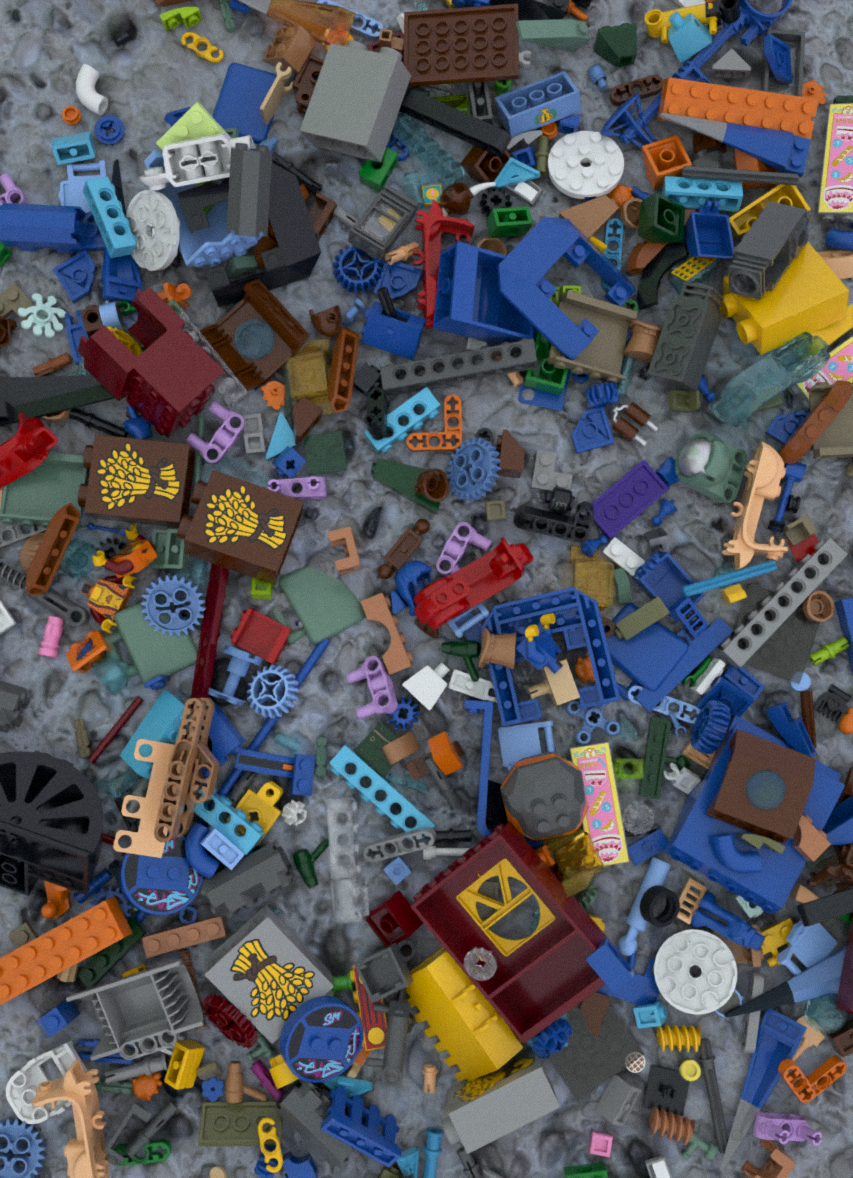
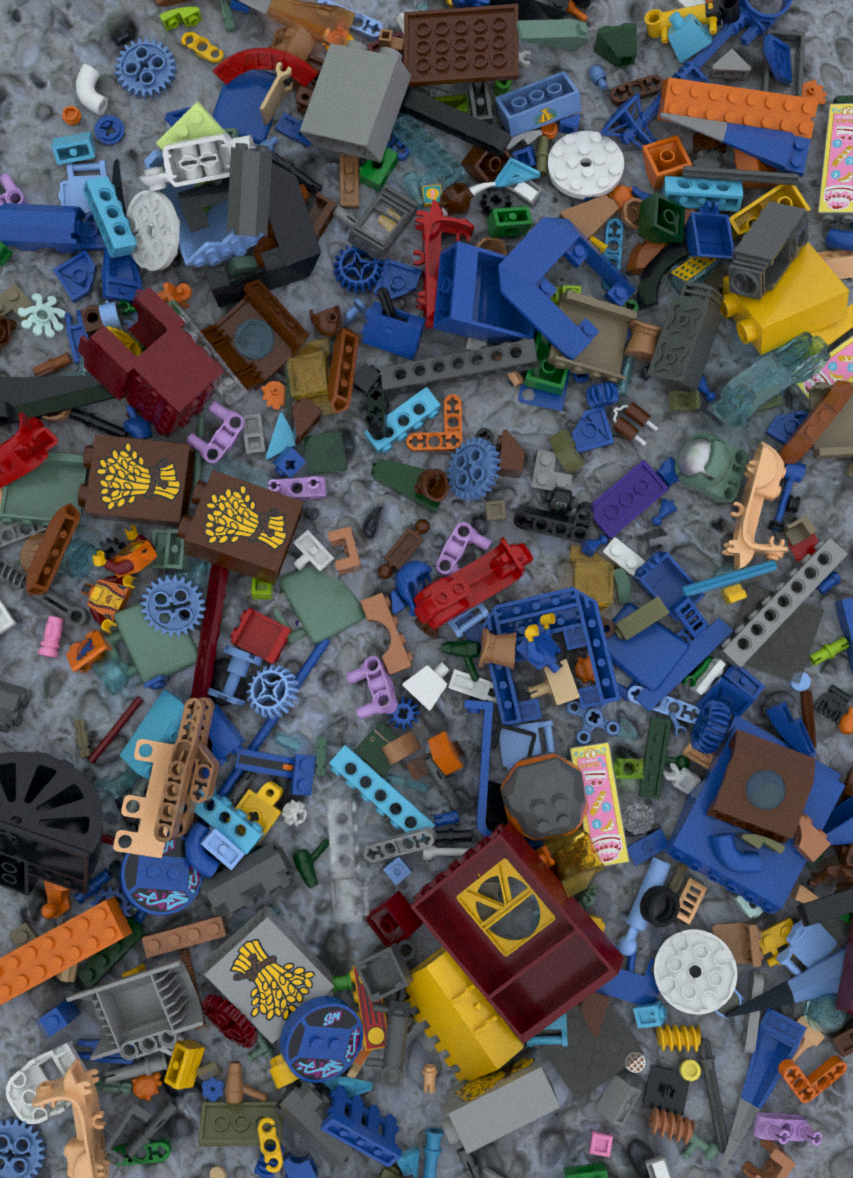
(90, 526): blue hinge -> none
(145, 68): none -> medium blue gear
(194, 917): blue bush -> none
(264, 59): none -> red tile
(266, 1080): magenta pin -> none
(290, 128): none -> blue slope
(312, 551): none -> white plate
(349, 182): none -> medium nougat tile
(401, 253): light nougat axle -> none
(446, 818): none -> blue pin
(477, 971): clear gear -> none
(511, 728): none -> black piece
(552, 1038): blue gear -> none
(566, 453): none -> olive slope
(610, 965): blue panel -> none
(677, 878): none -> dark tan axle
(716, 278): none -> dark tan panel
(736, 930): blue piece -> none
(813, 607): medium nougat helmet -> none
(832, 579): none -> blue pin

